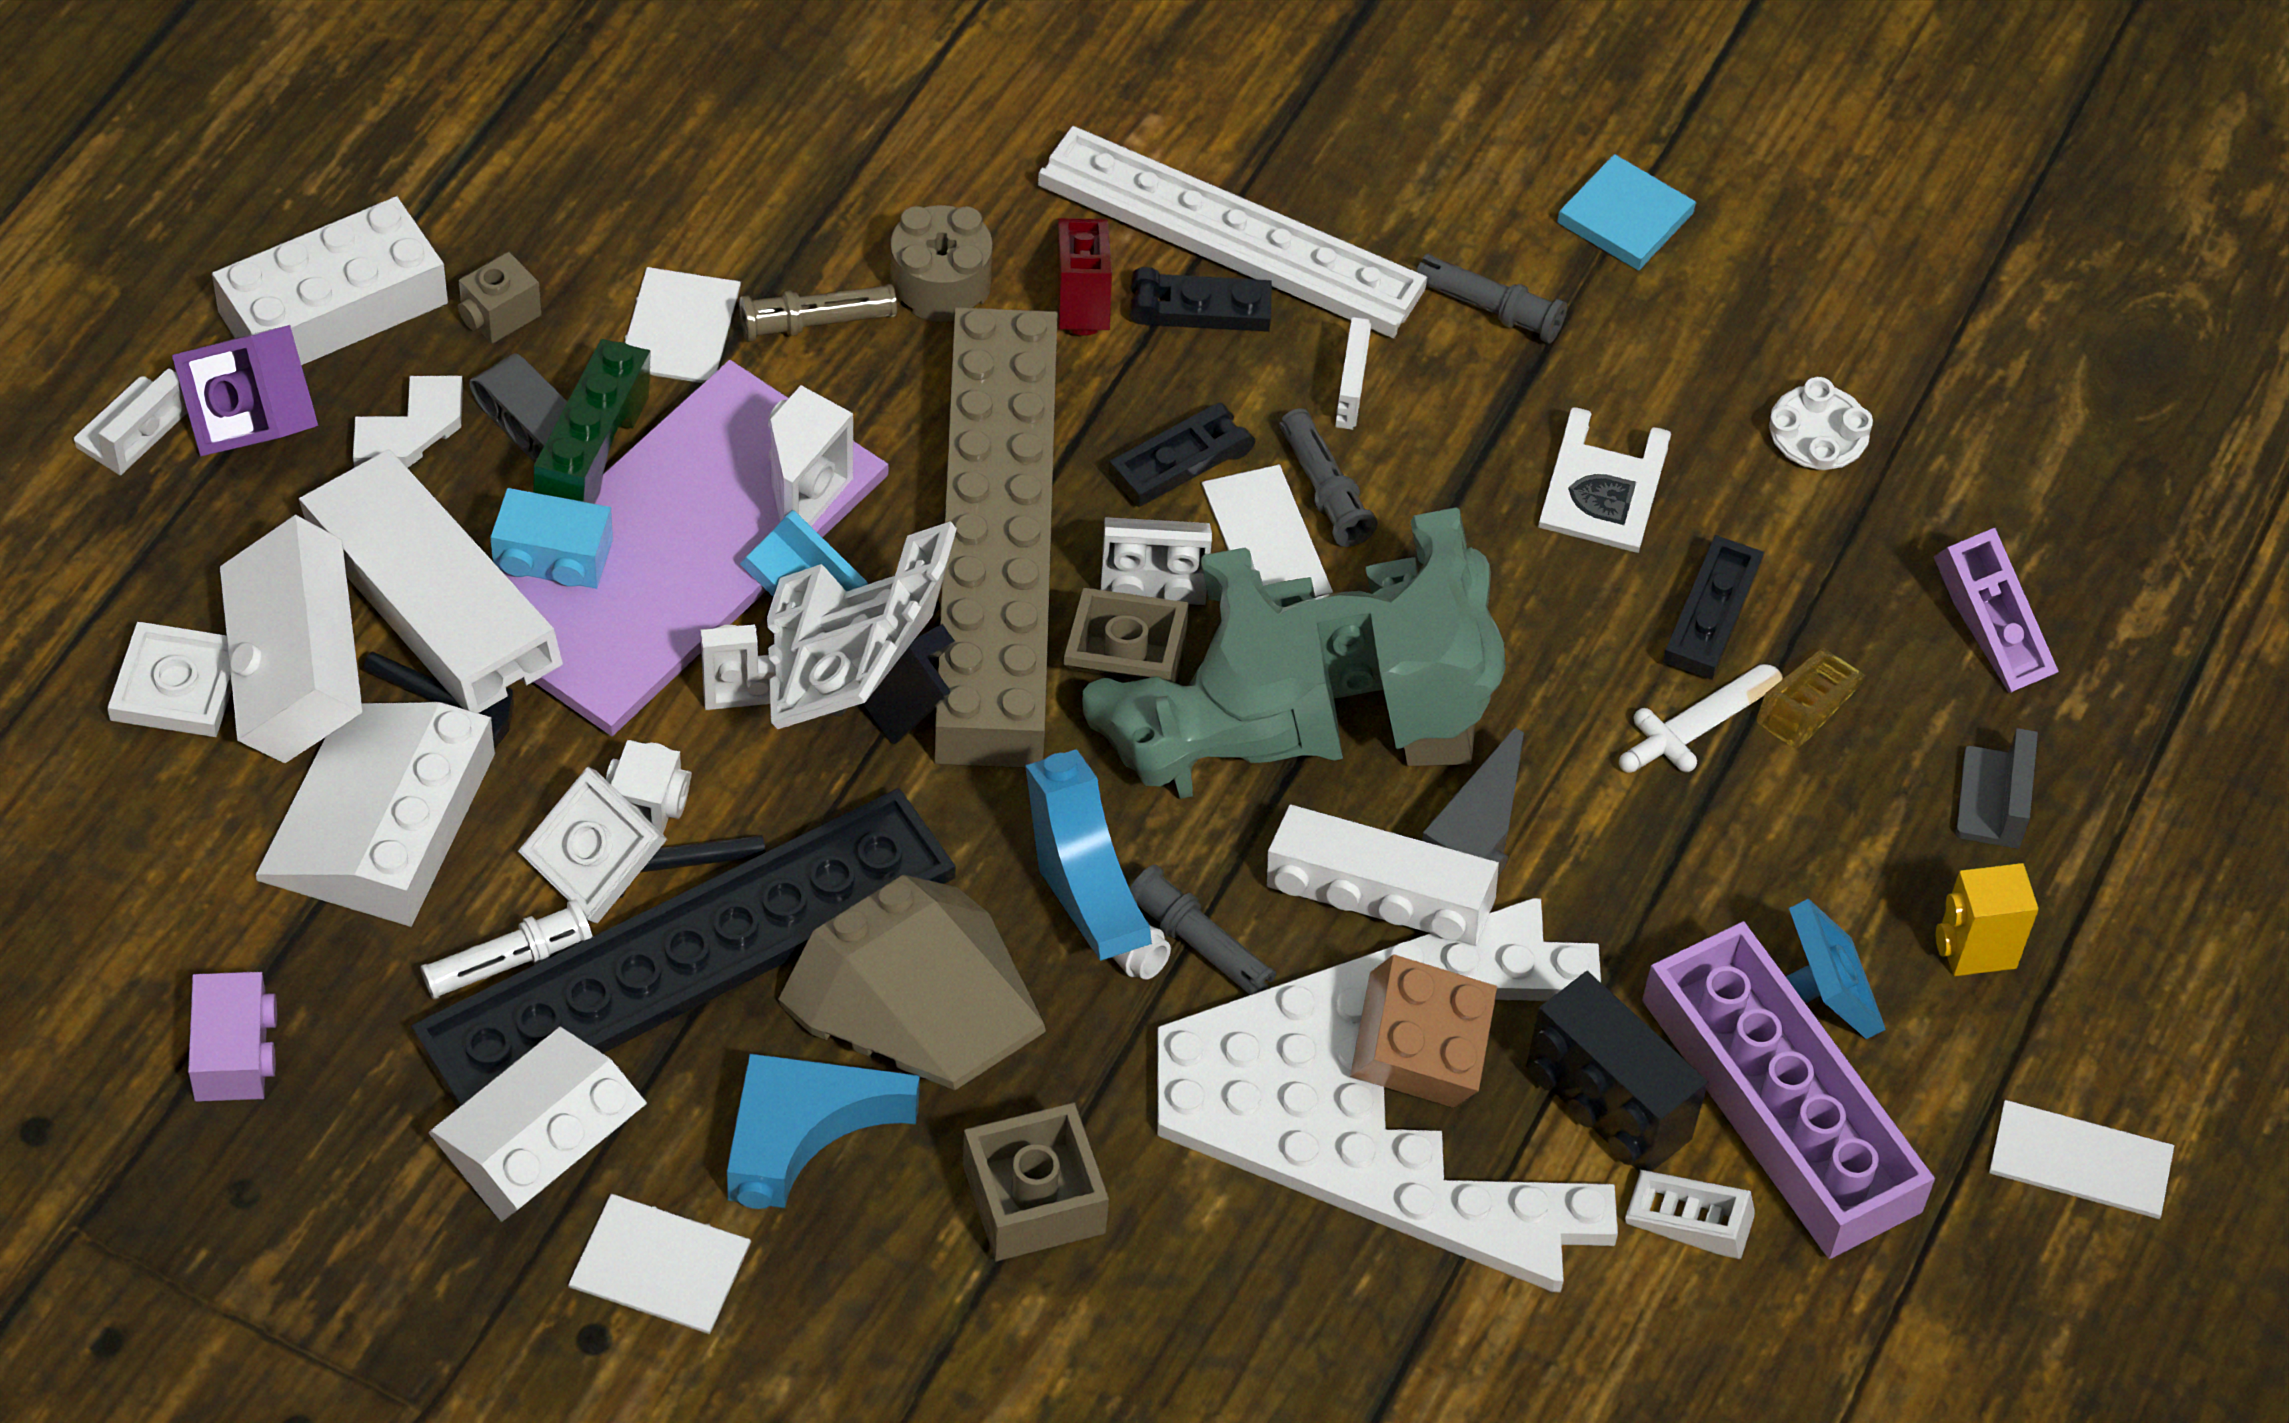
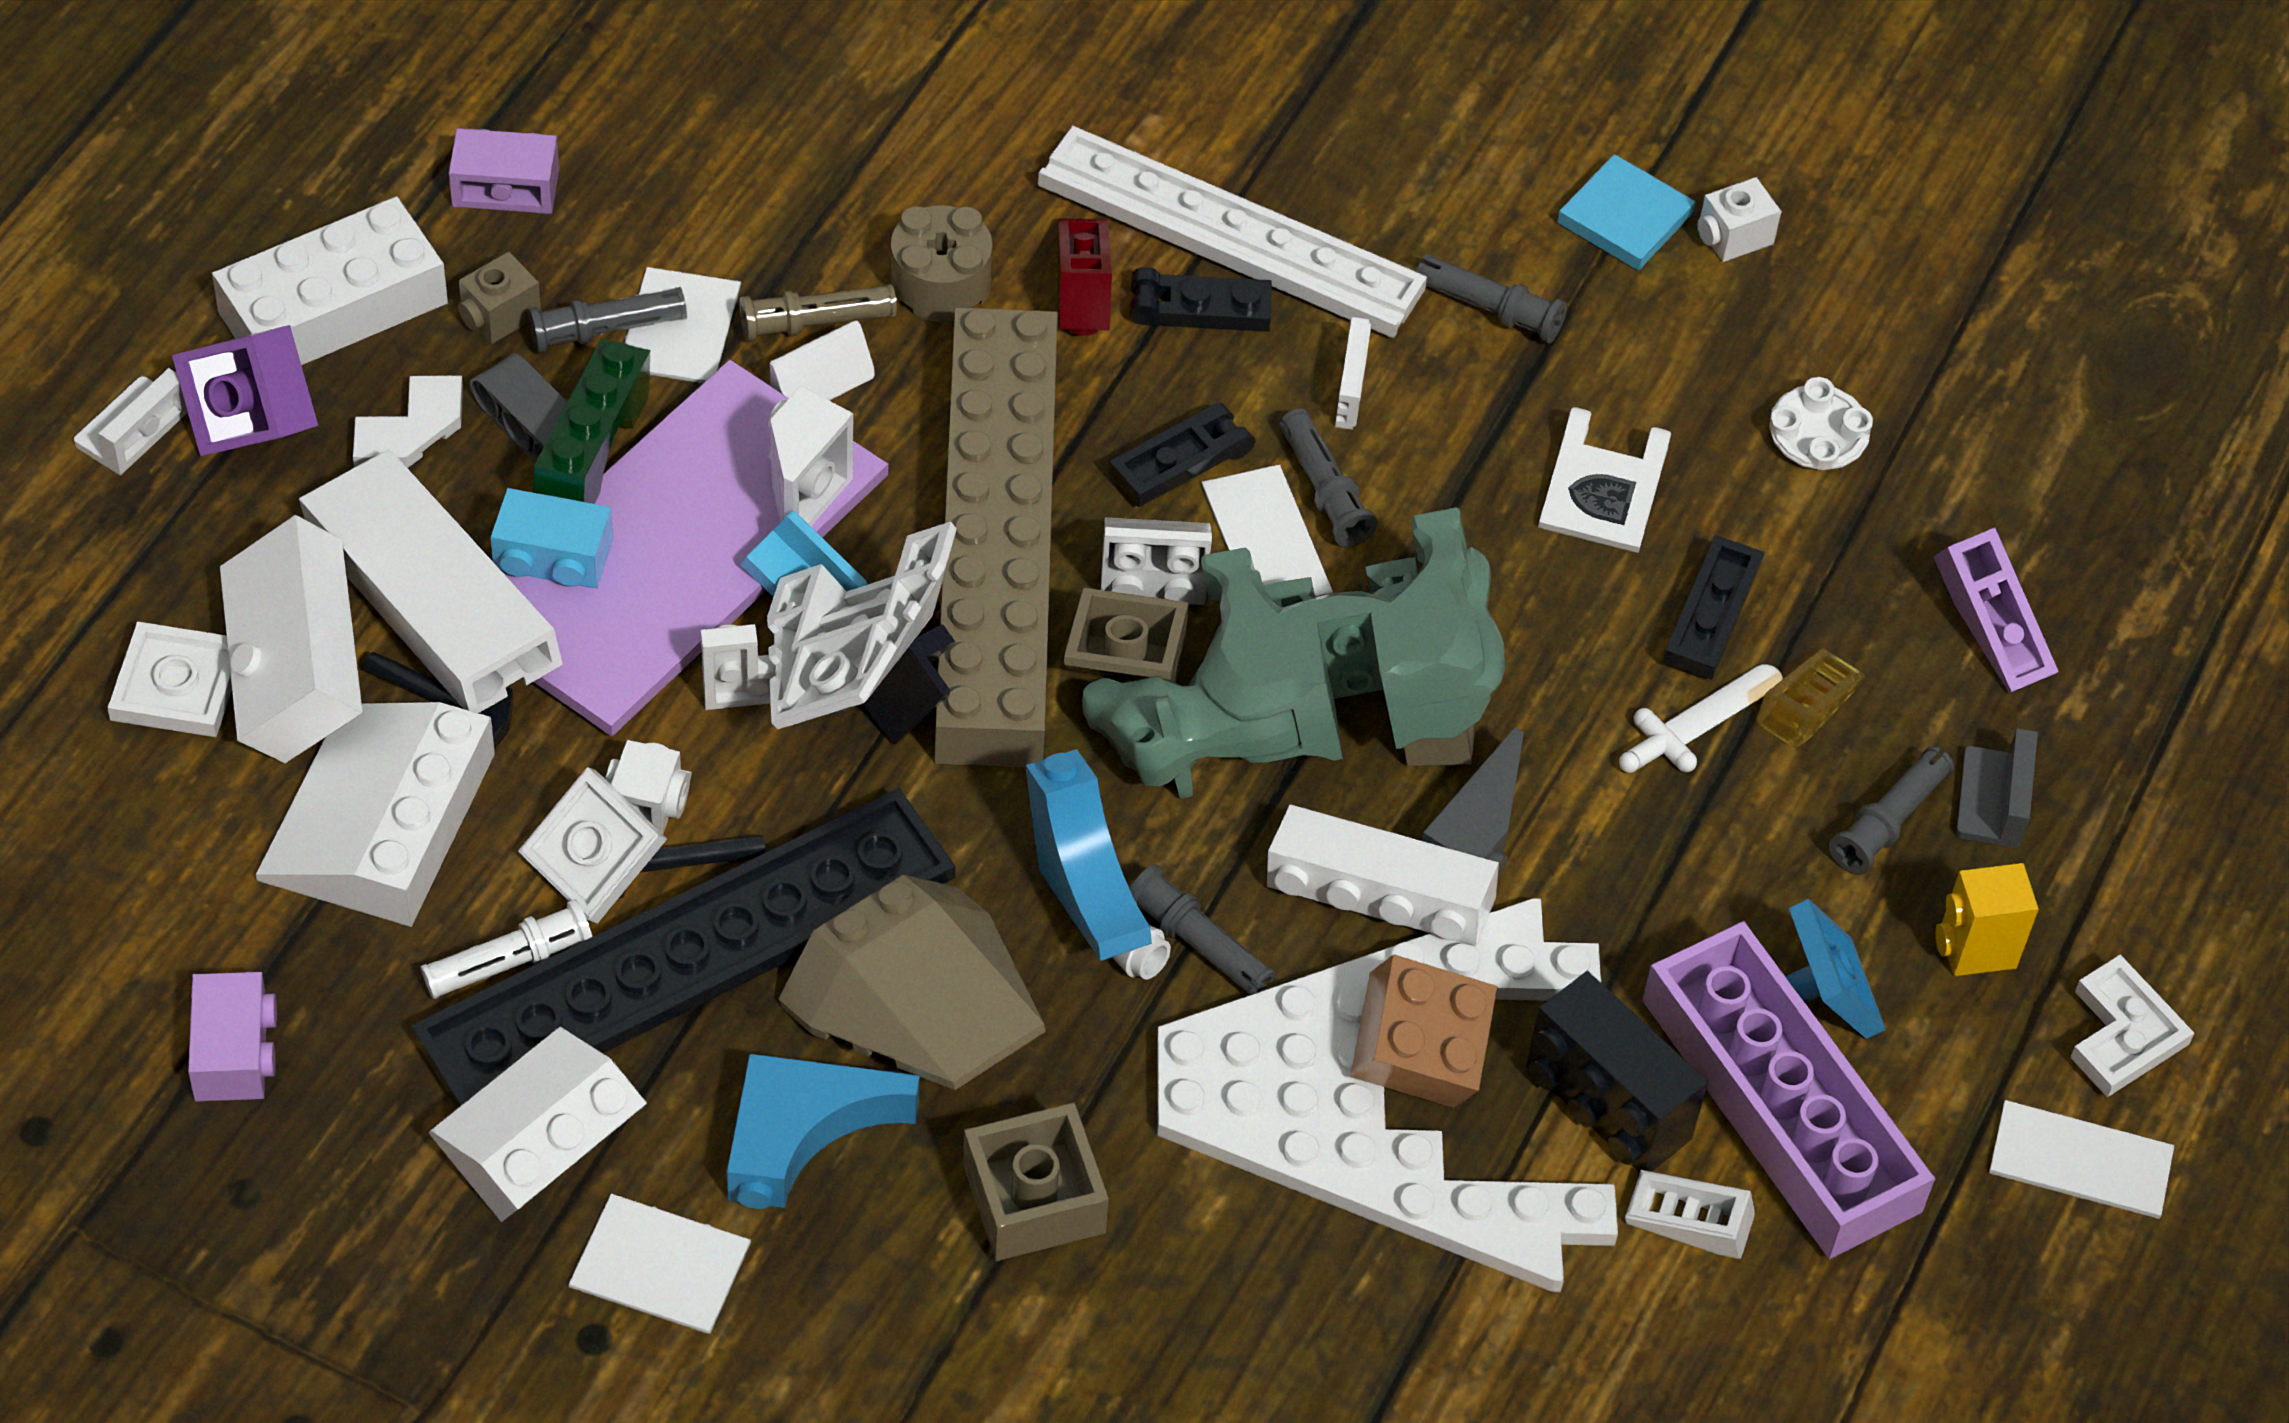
(504, 170): none -> lavender brick
(583, 321): none -> dark grey pin
(825, 364): none -> white slope
(1739, 219): none -> white brick
(1879, 823): none -> dark grey pin
(2138, 1028): none -> white plate

